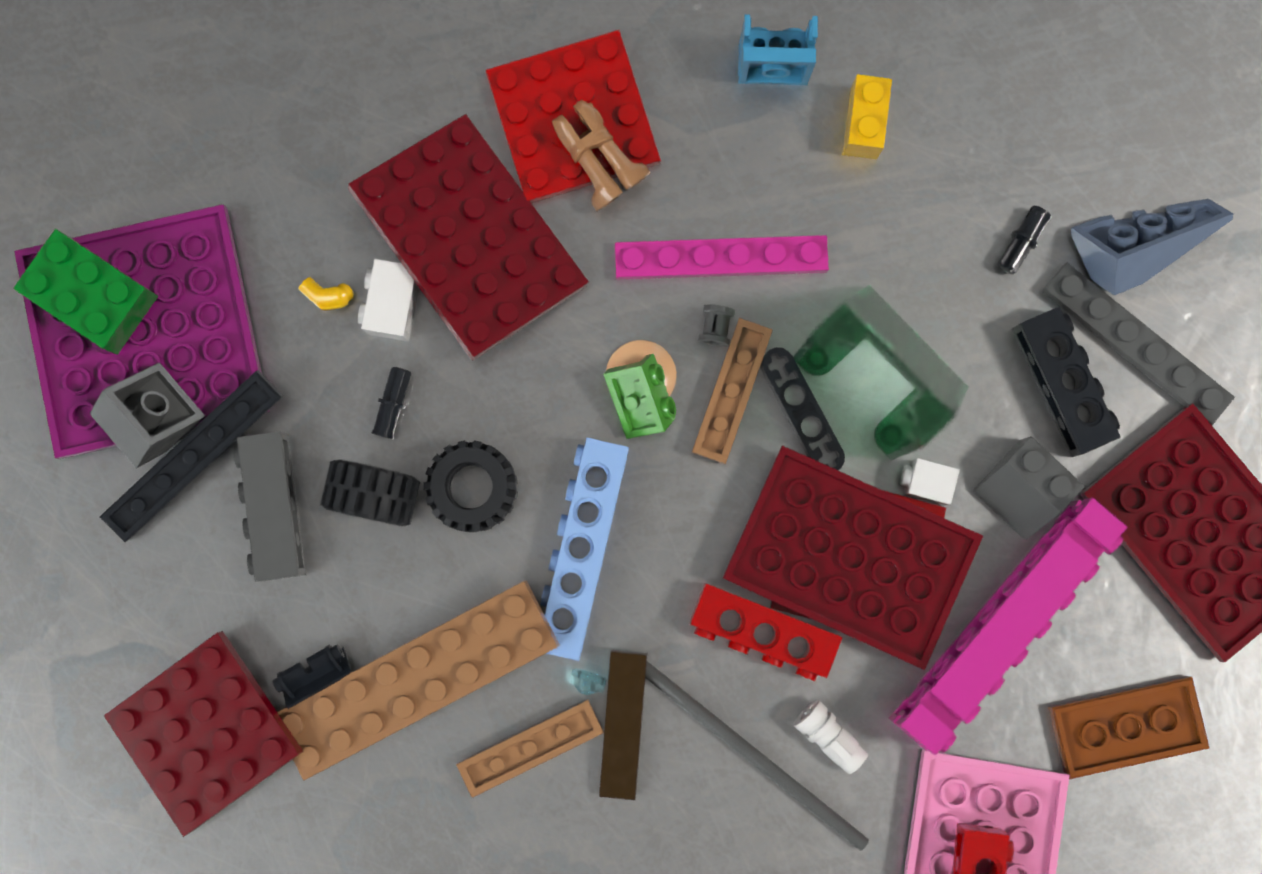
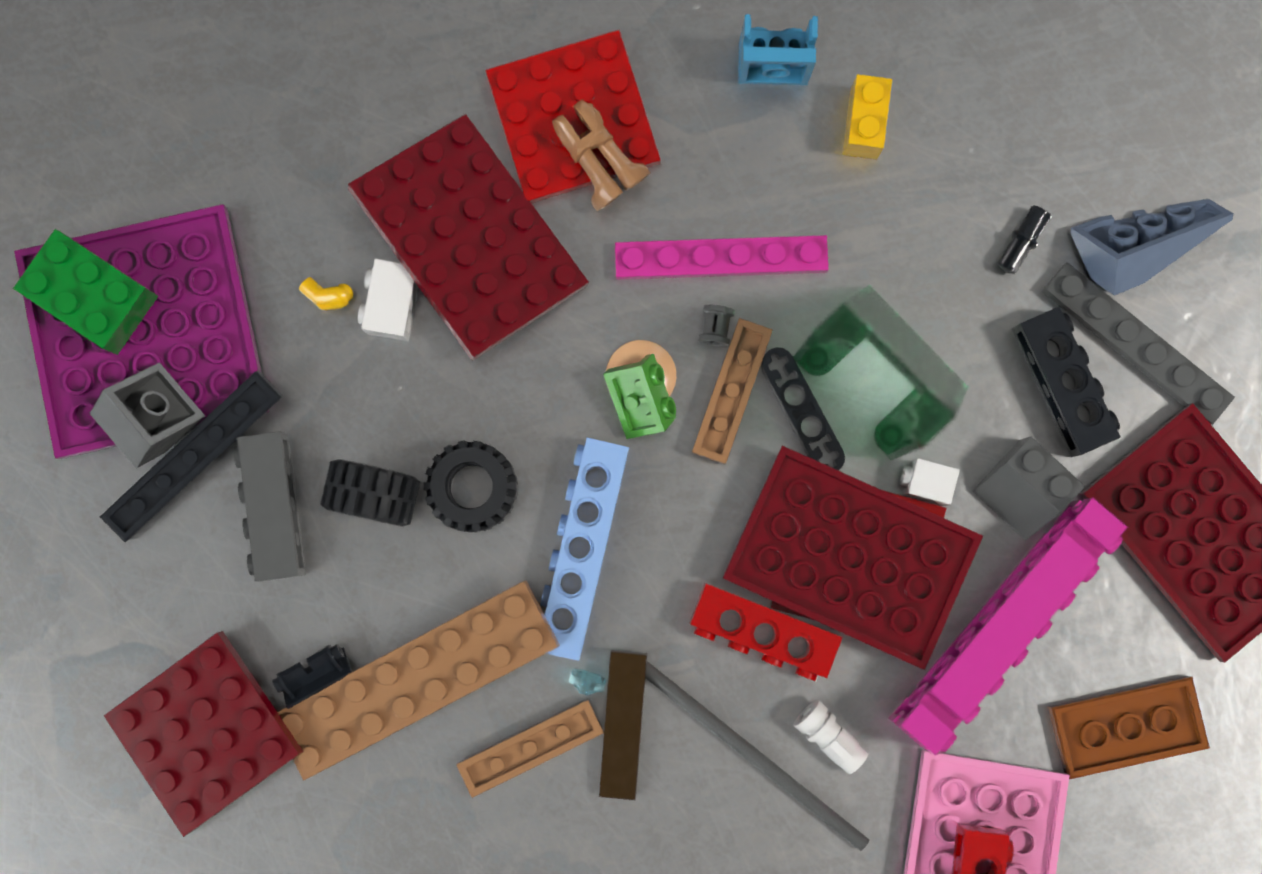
(392, 402): black axle -> none

